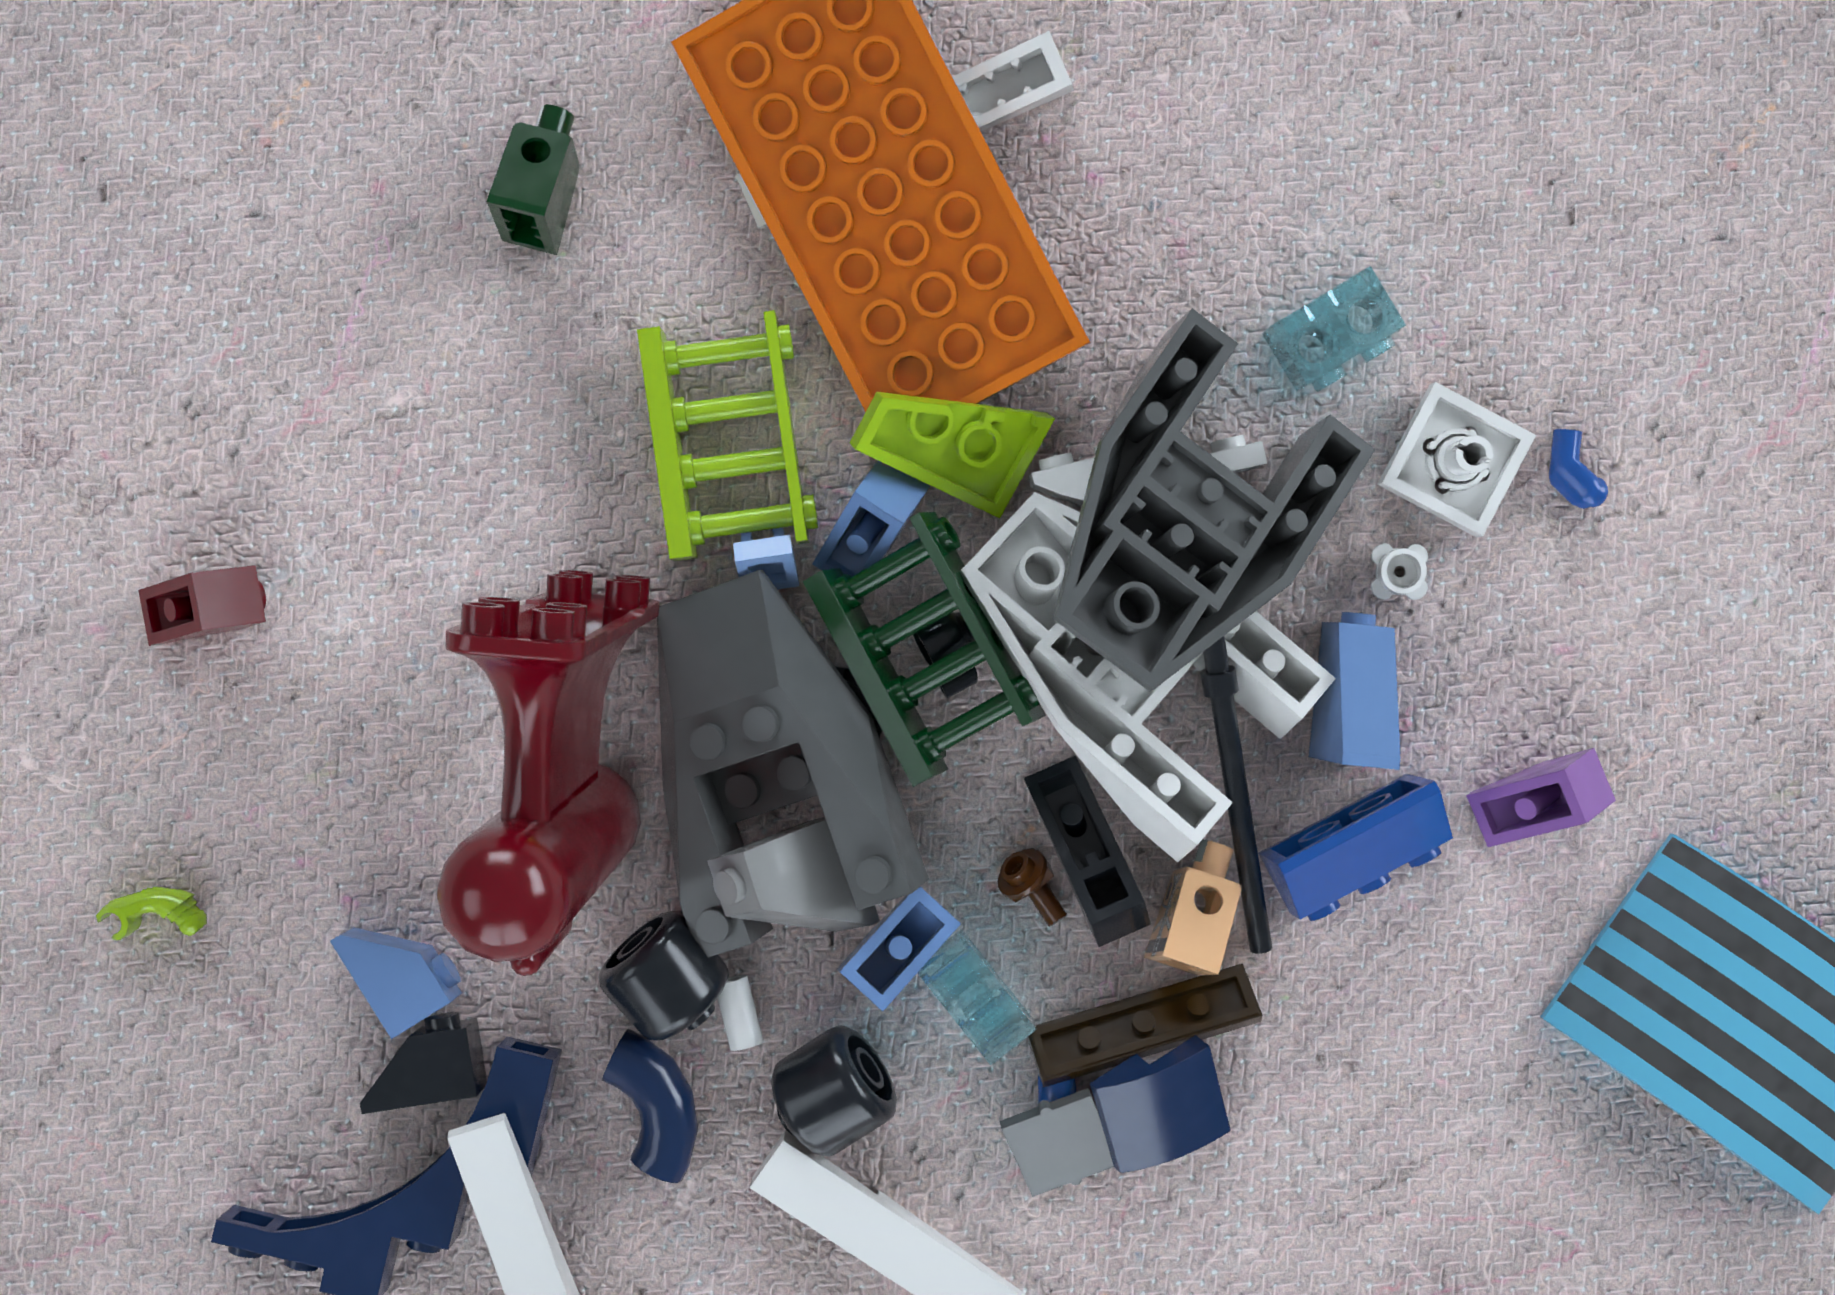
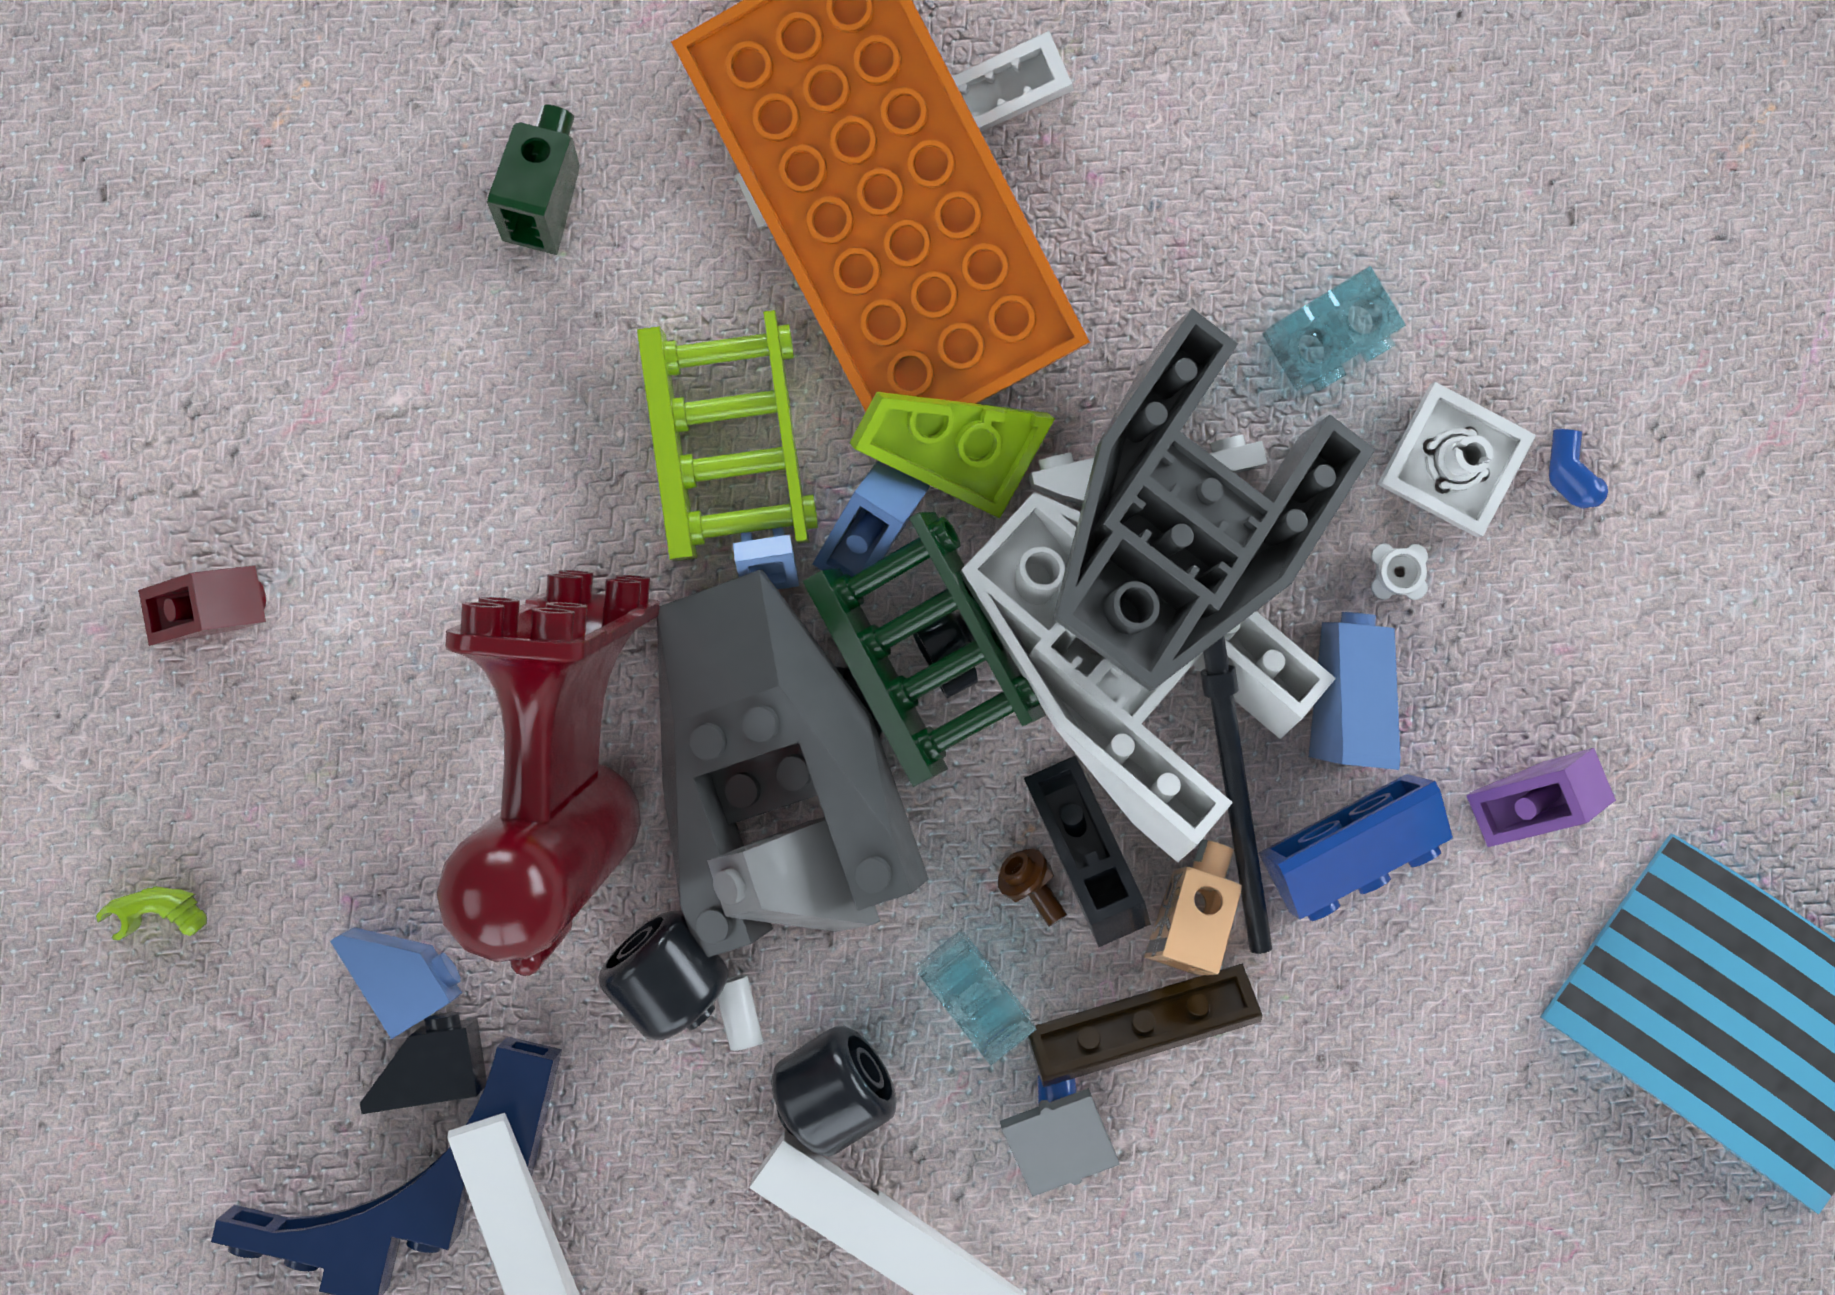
(663, 1104): dark blue cylinder -> none
(898, 947): medium blue slope -> none
(1161, 1107): dark blue slope -> none

